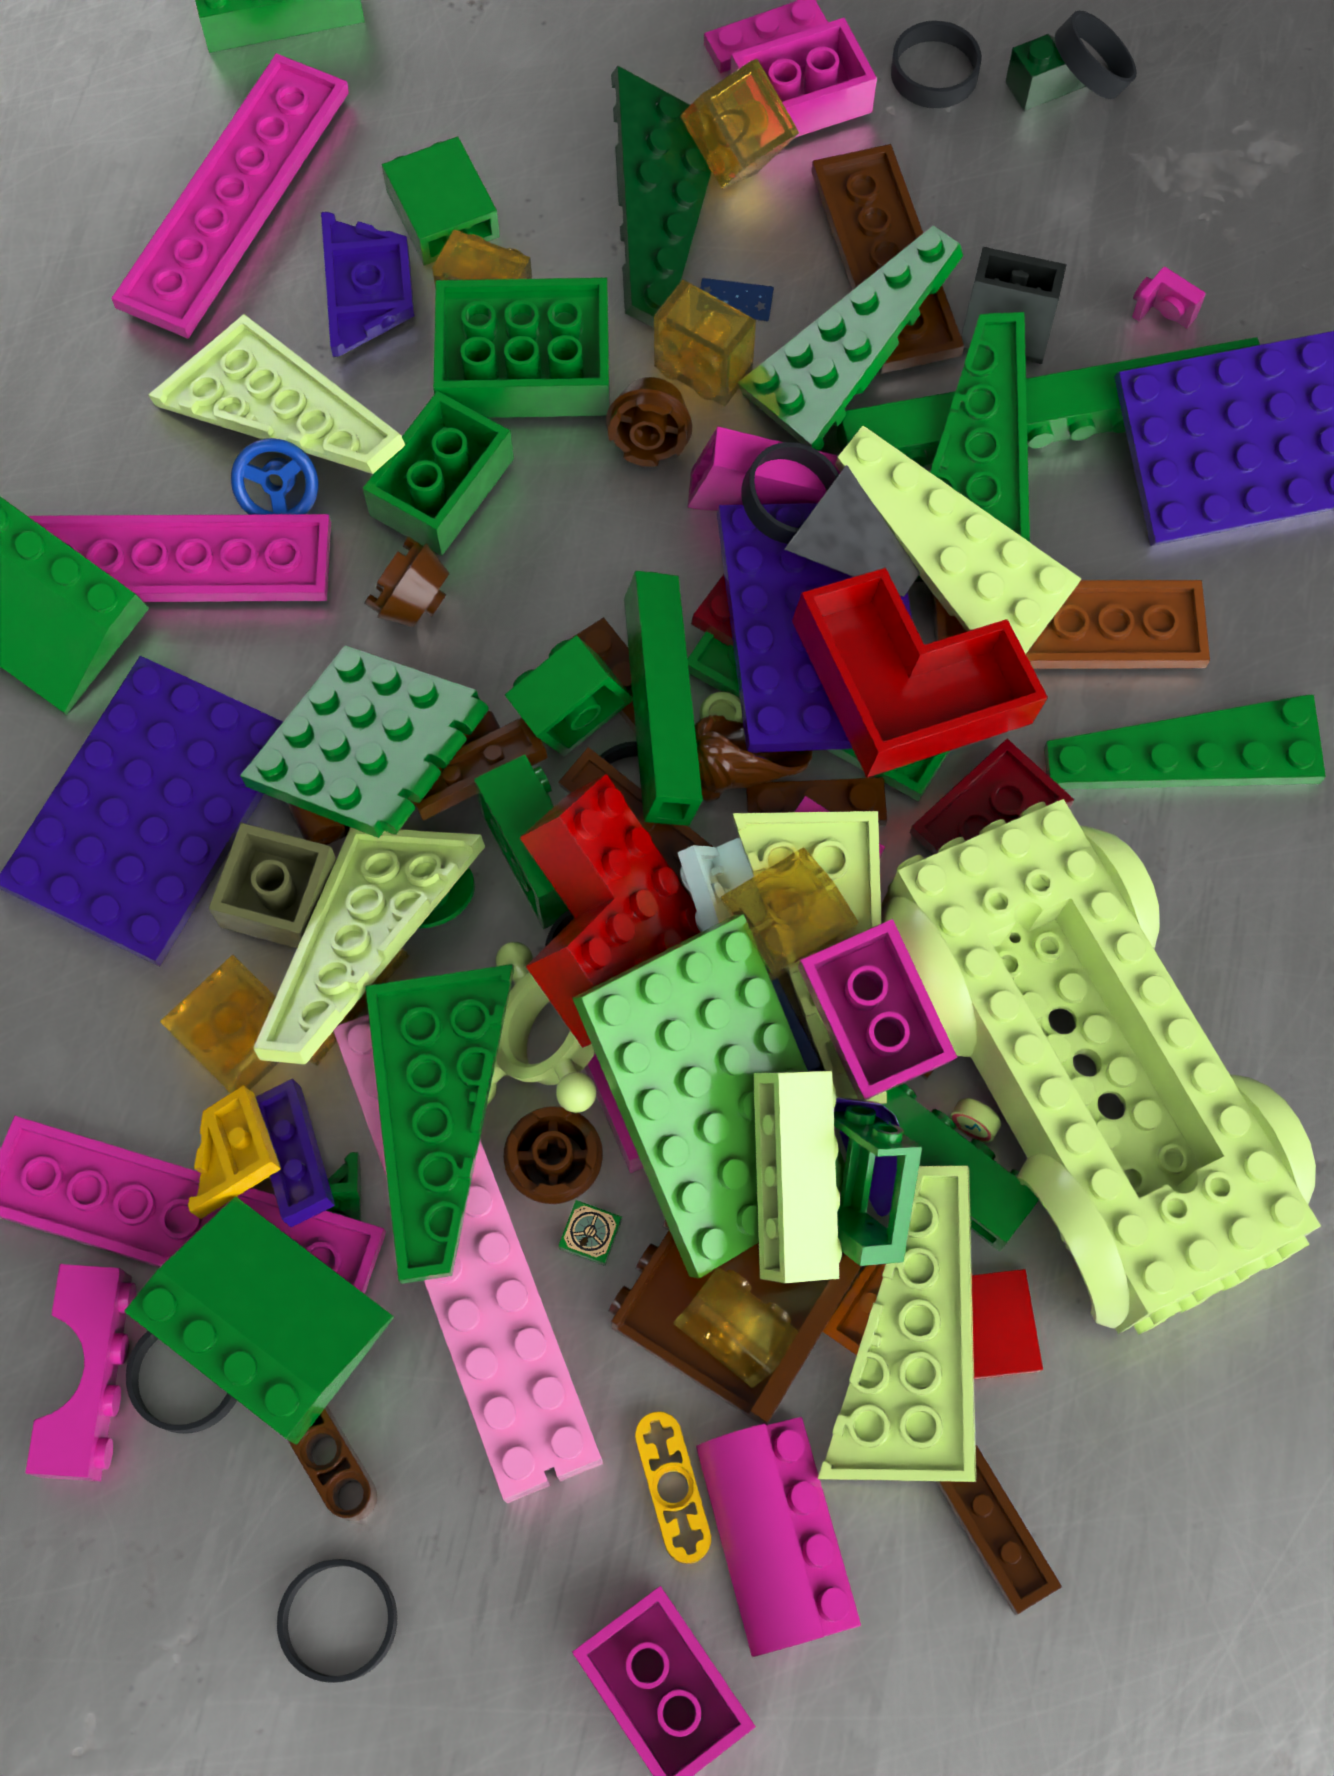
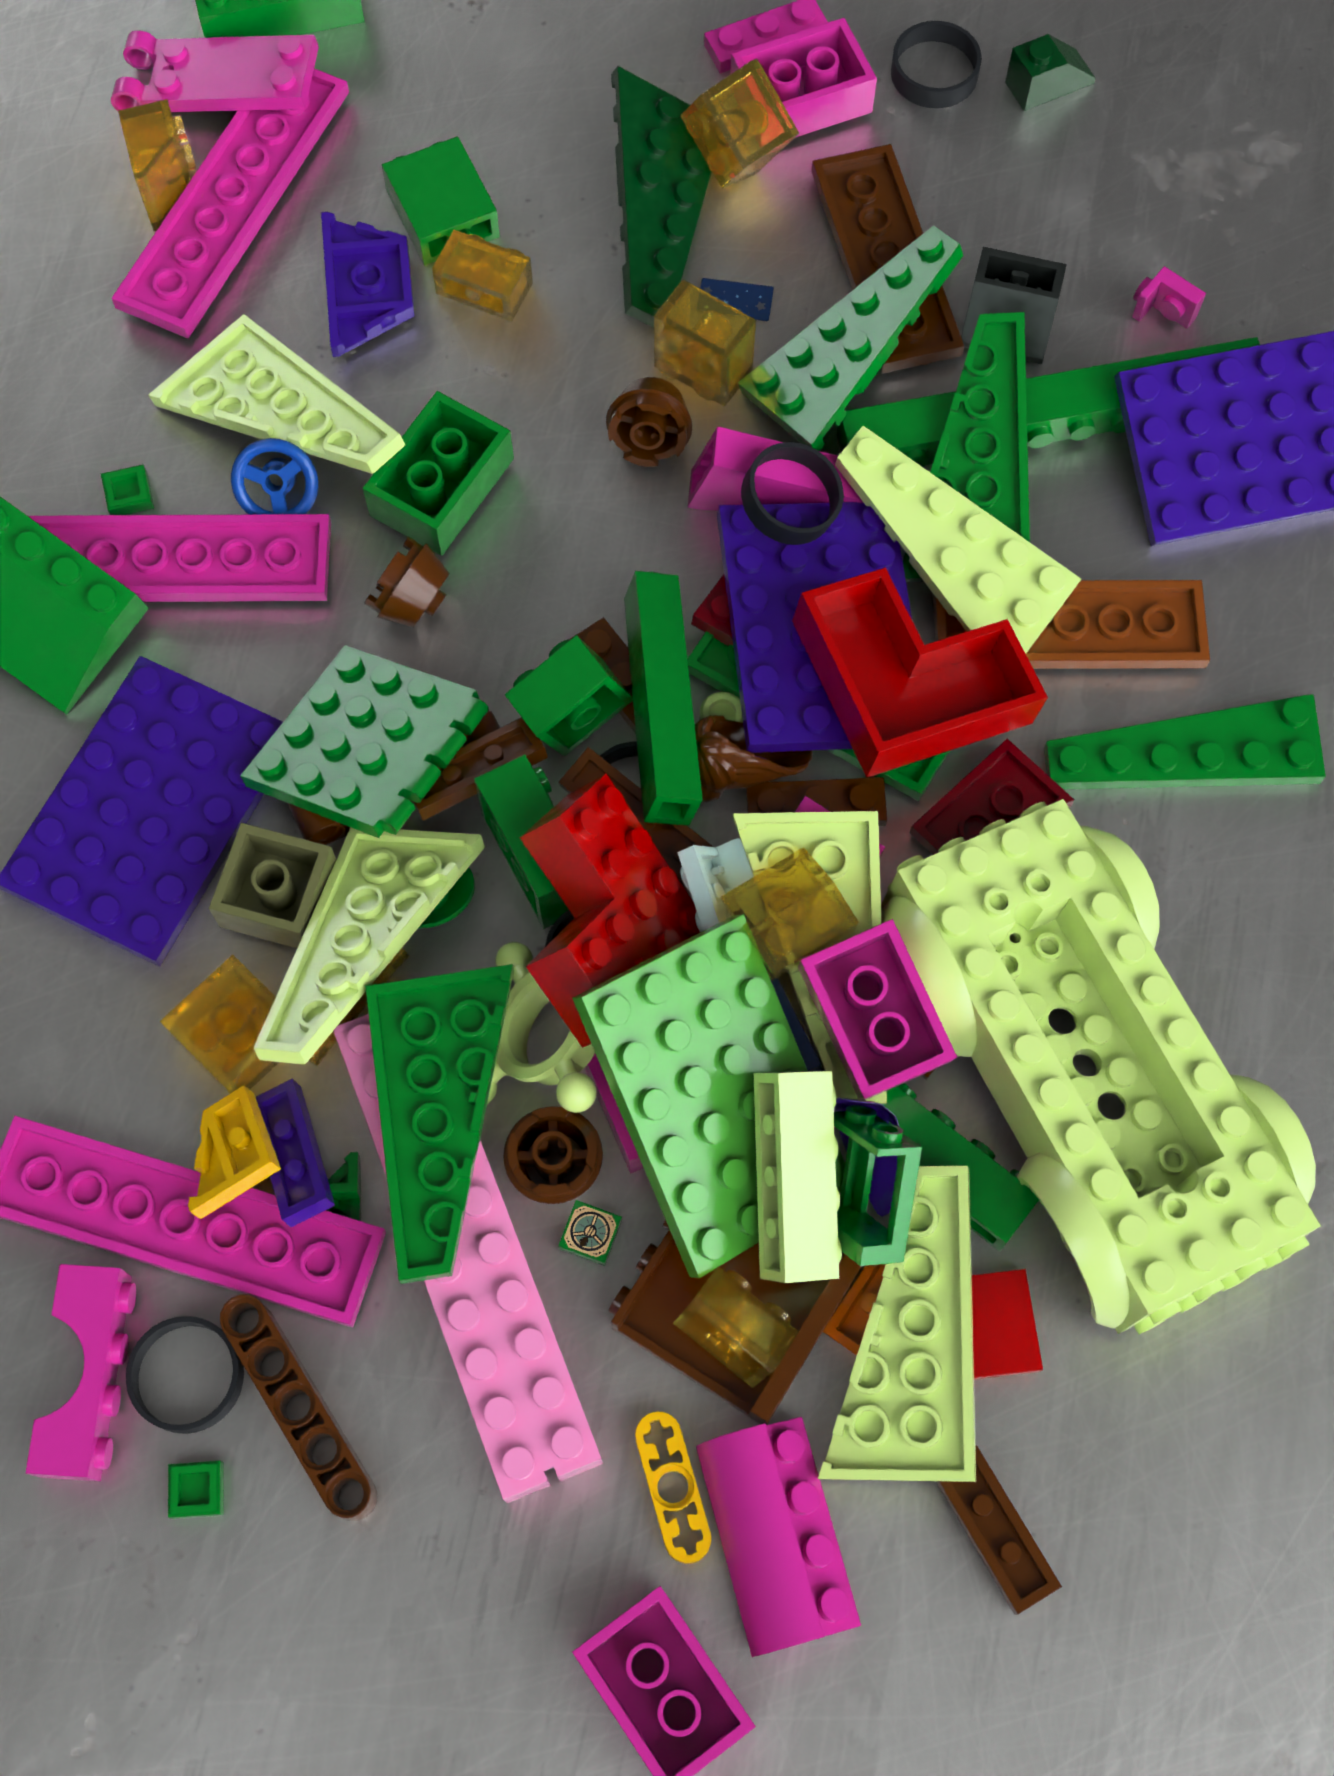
(127, 490): none -> green tile
(157, 156): none -> clear yellow slope
(195, 1489): none -> green tile
(219, 72): none -> dark pink hinge
(260, 1318): green slope -> none
(283, 1614): black tyre -> none
(523, 346): green slope -> none
(852, 535): flat silver sticker -> none
(976, 1120): yellowish green tile -> none
(1084, 65): black tyre -> none

